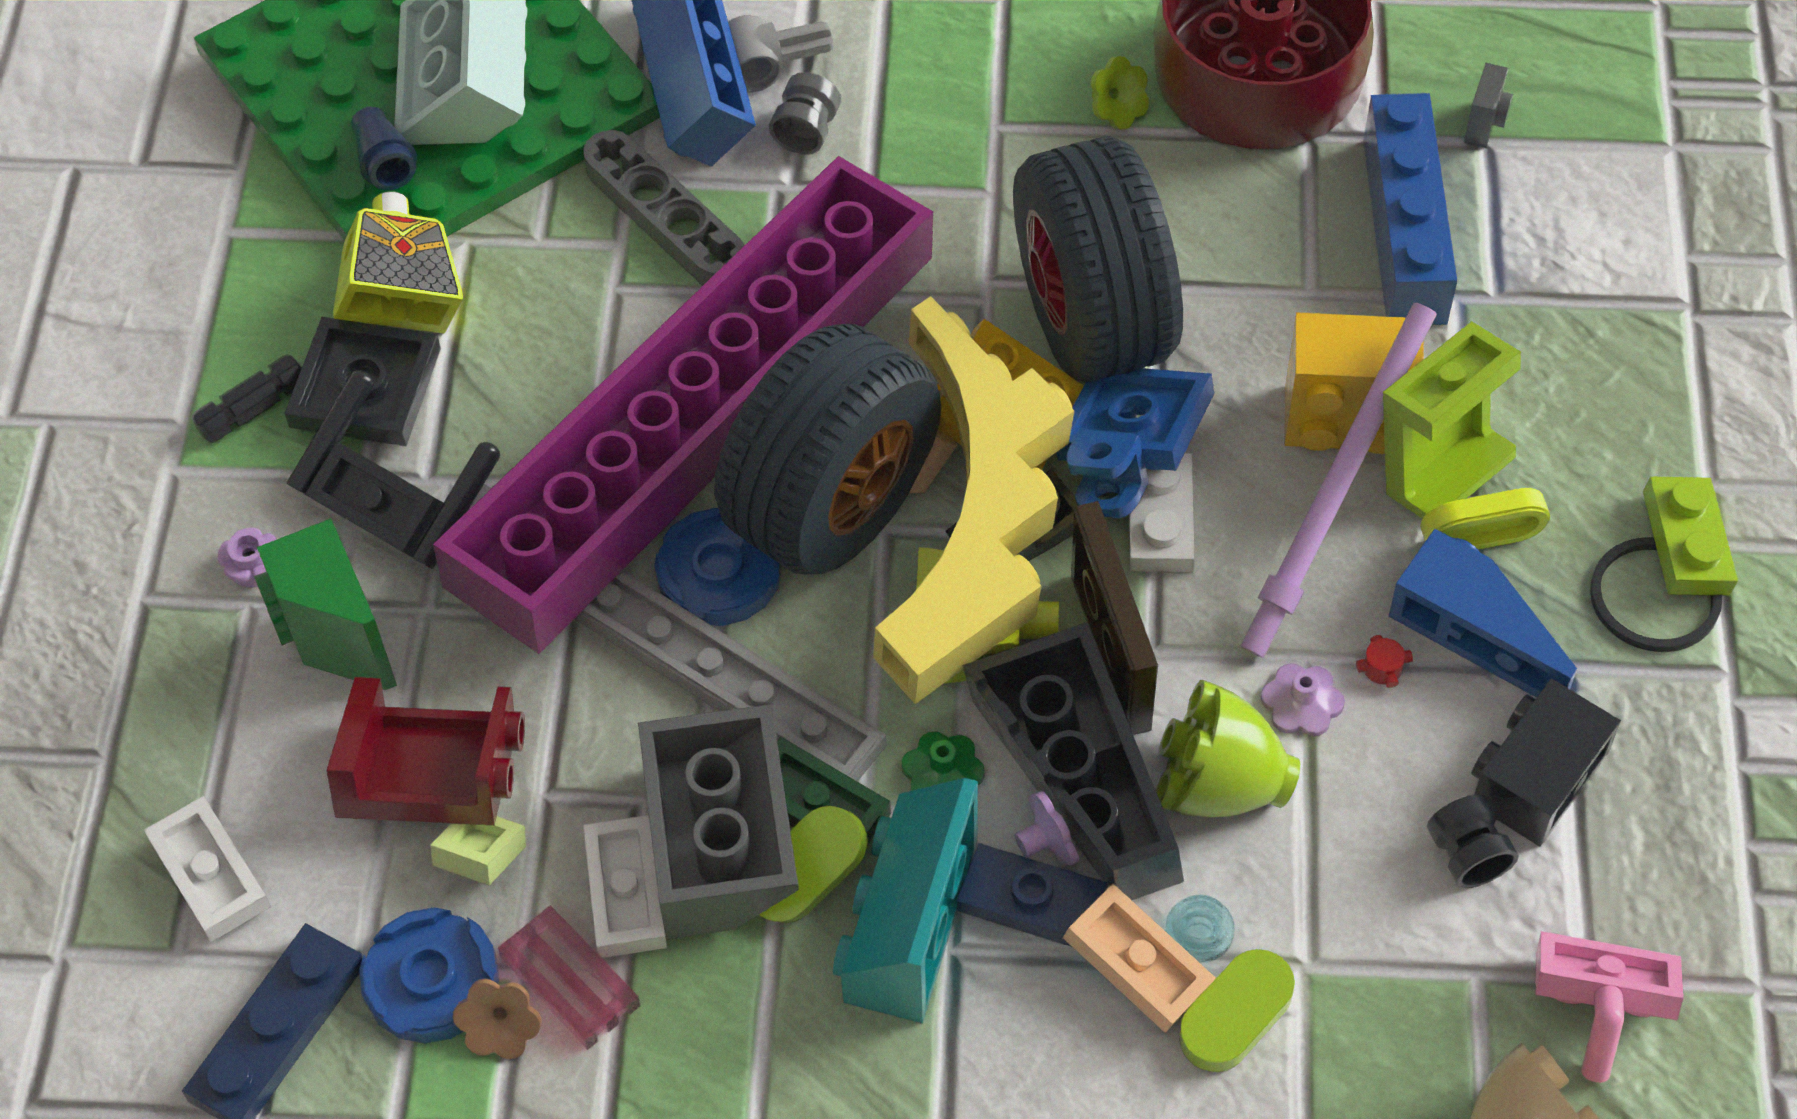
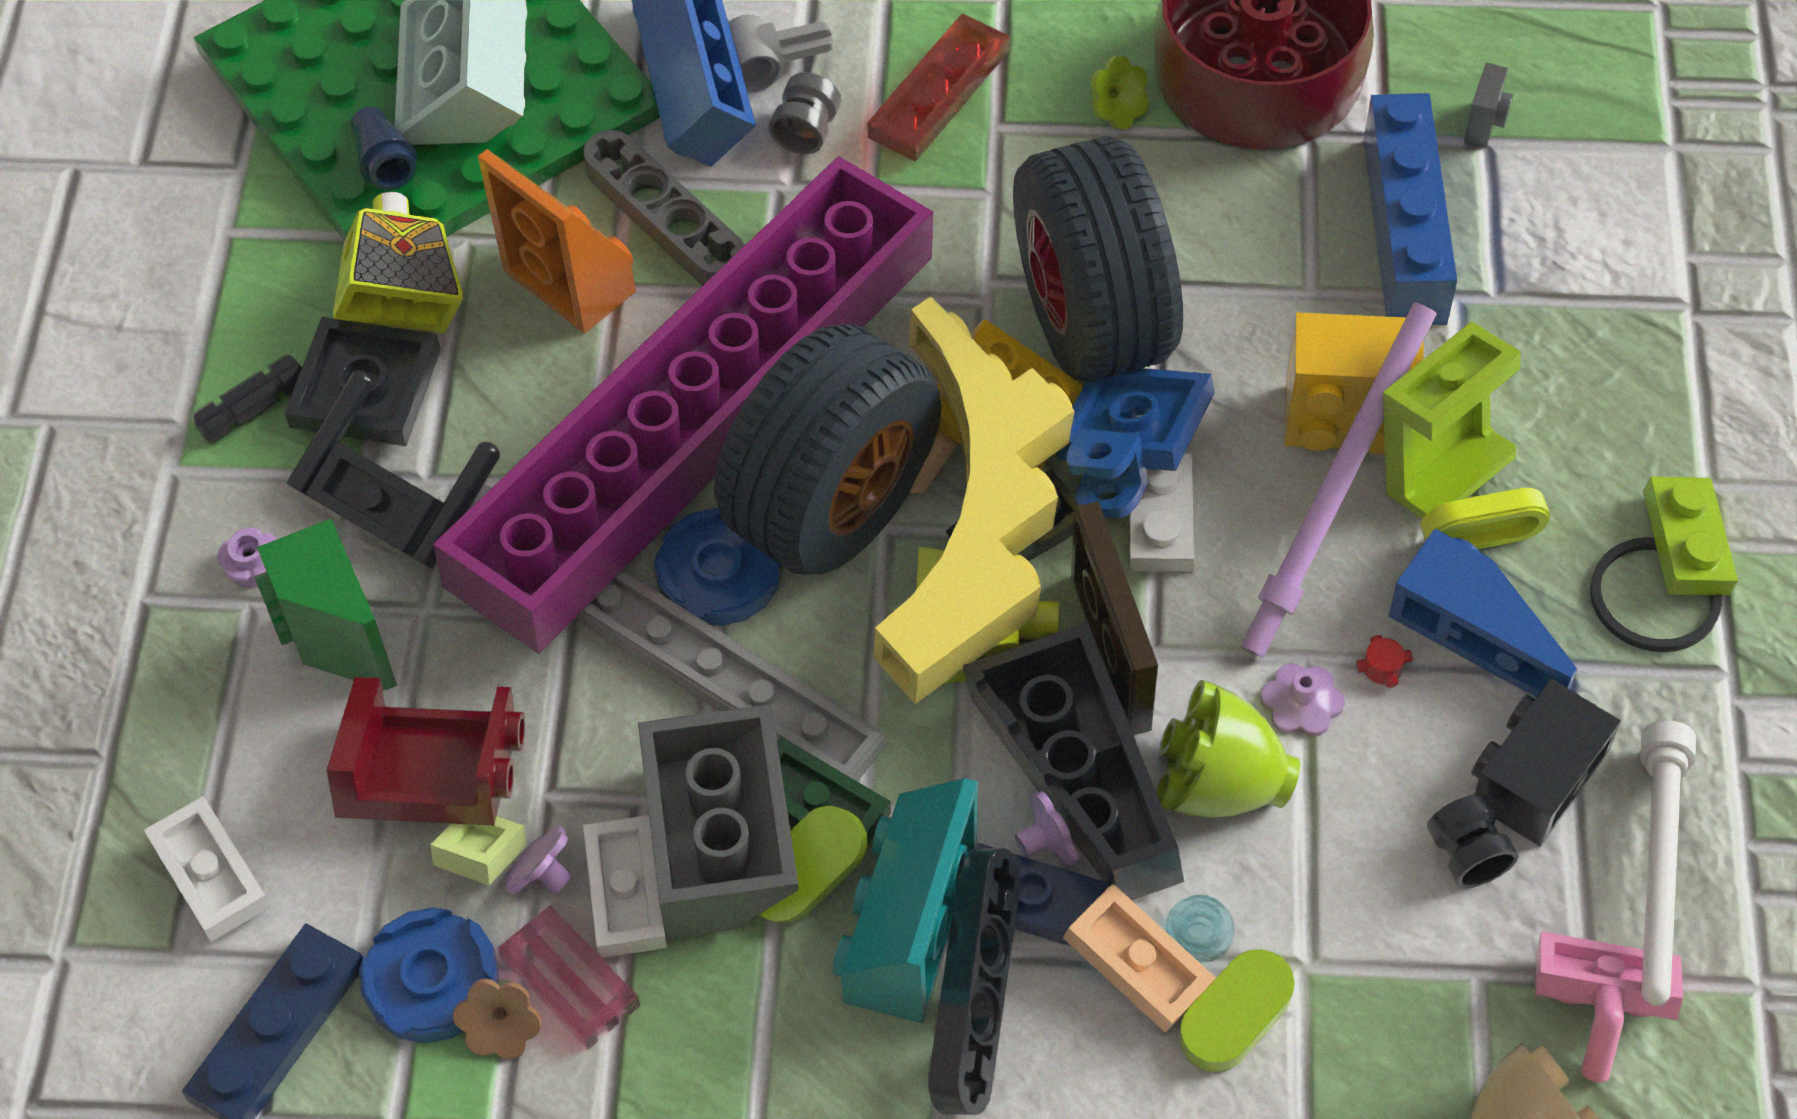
(540, 863): none -> lavender plant
(555, 248): none -> orange slope
(938, 87): none -> clear red plate
(942, 761): green plant -> none
(974, 981): none -> black beam
(1667, 754): none -> white piece

